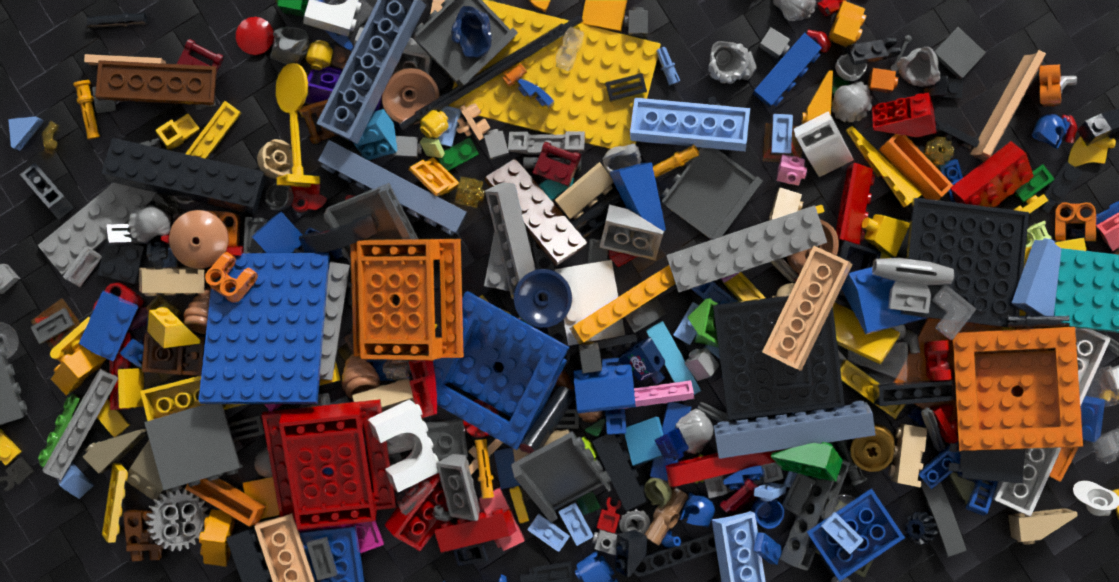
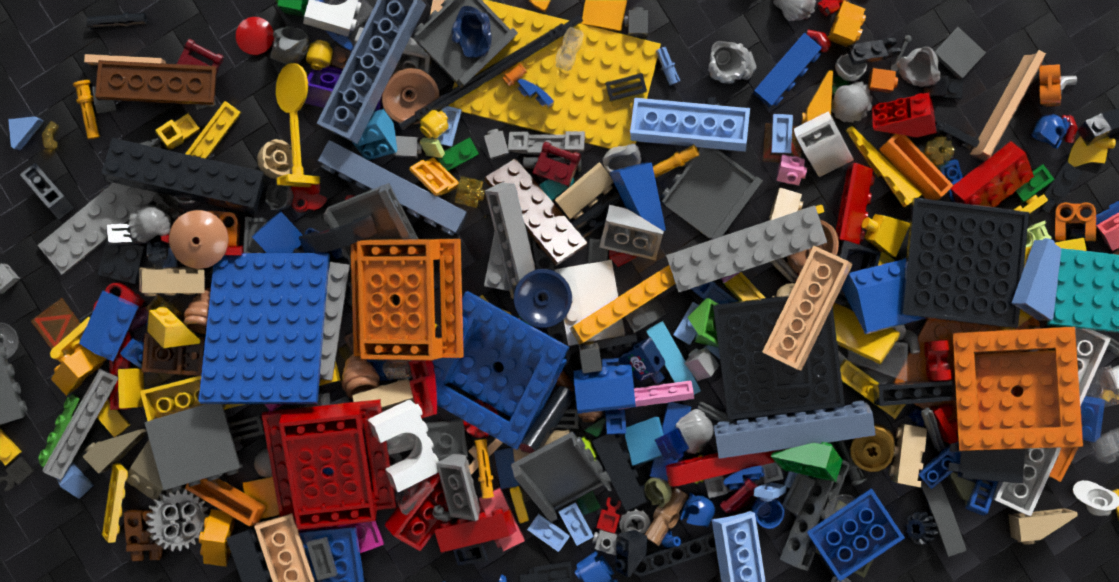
(52, 326): dark grey plate -> none
(82, 266): light grey tile -> none
(221, 269): orange piece -> none
(306, 111): reddish brown plate -> none
(479, 128): light nougat hips -> none
(767, 548): blue plate -> none
(775, 43): light grey brick -> none
(842, 532): light blue plate -> none
(912, 281): light grey plate -> none
(957, 311): clear plate -> none
(1037, 321): black pin -> none

